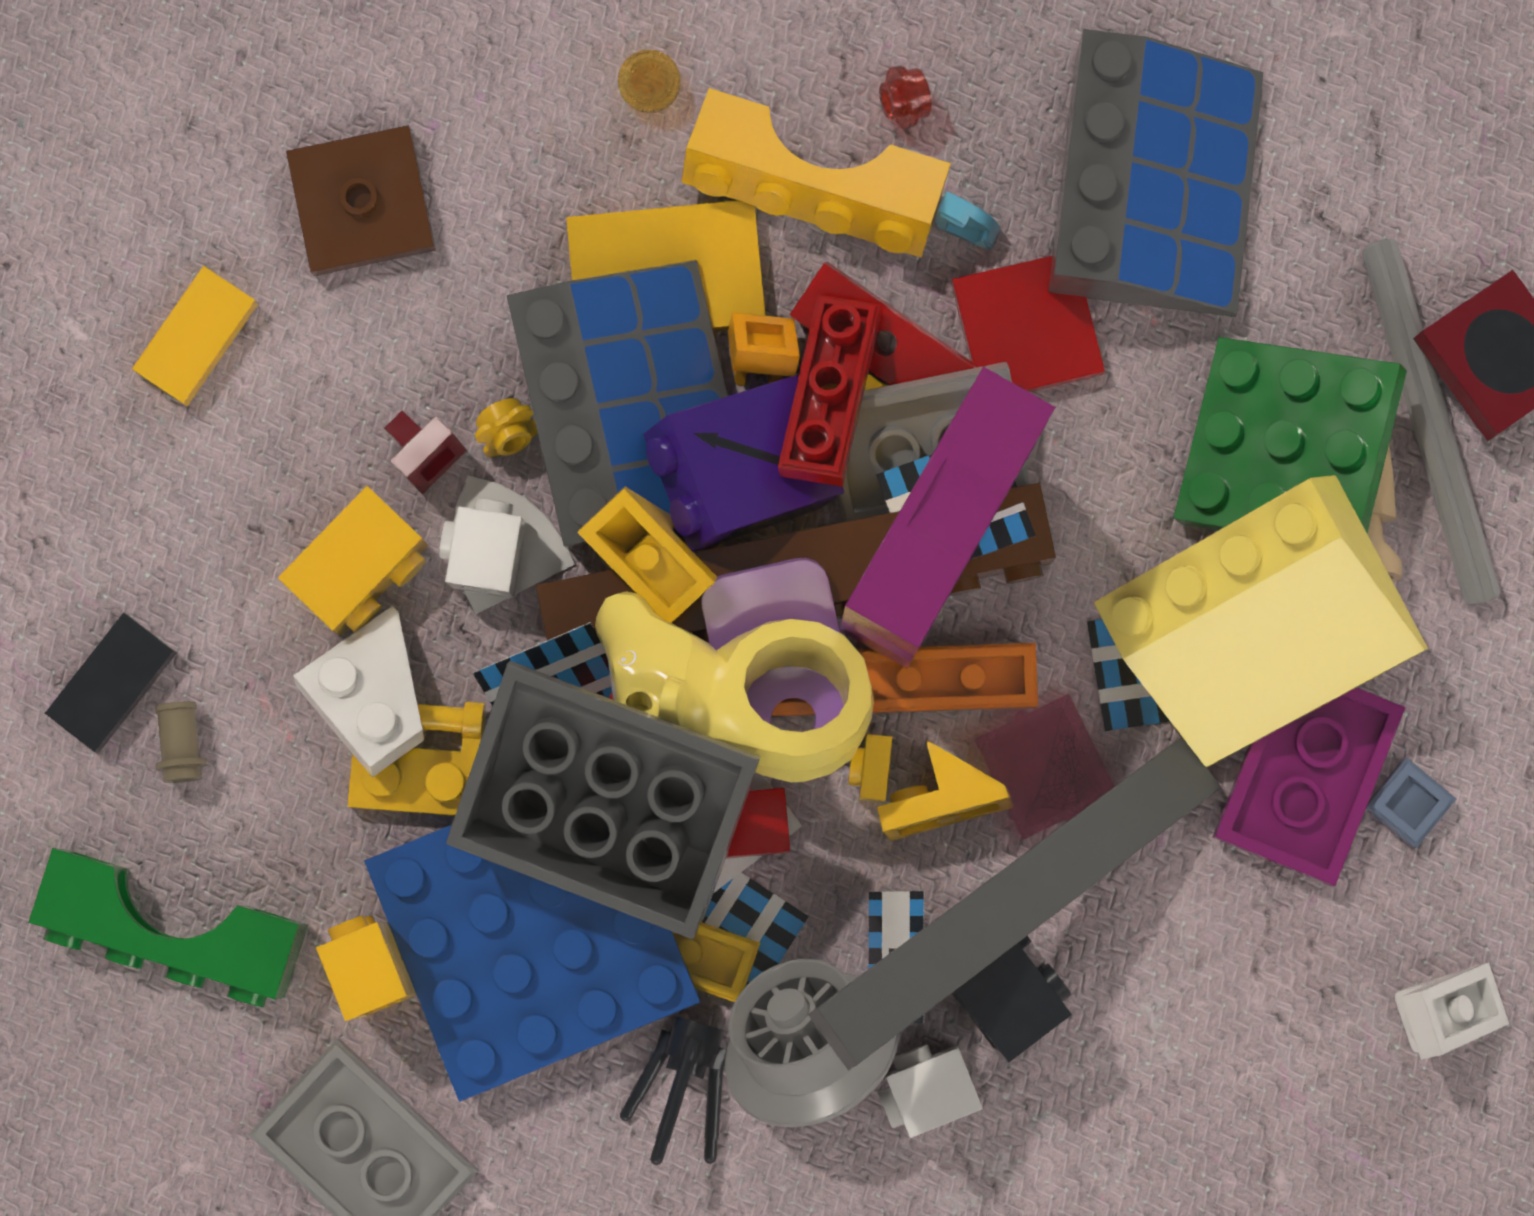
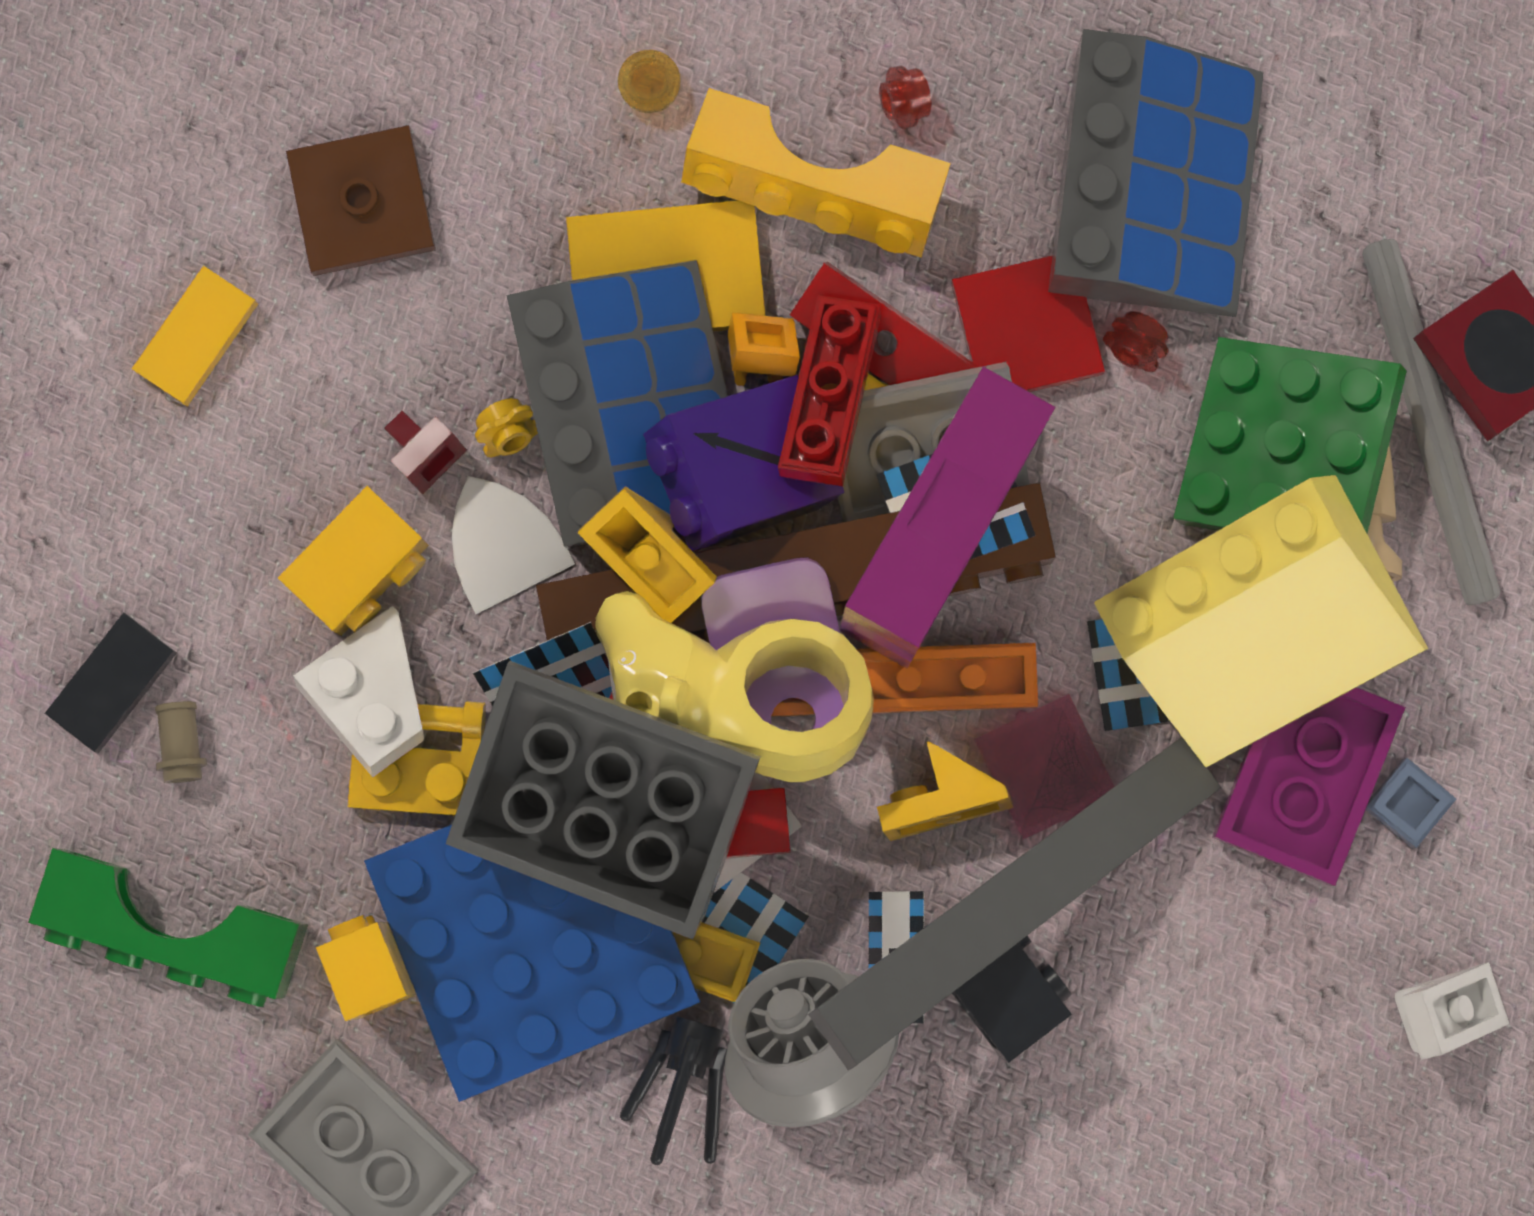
(484, 548): white brick -> none
(871, 768): yellow plate -> none
(928, 1090): white brick -> none
(967, 221): medium azure tile -> none
(1137, 341): none -> clear red plate

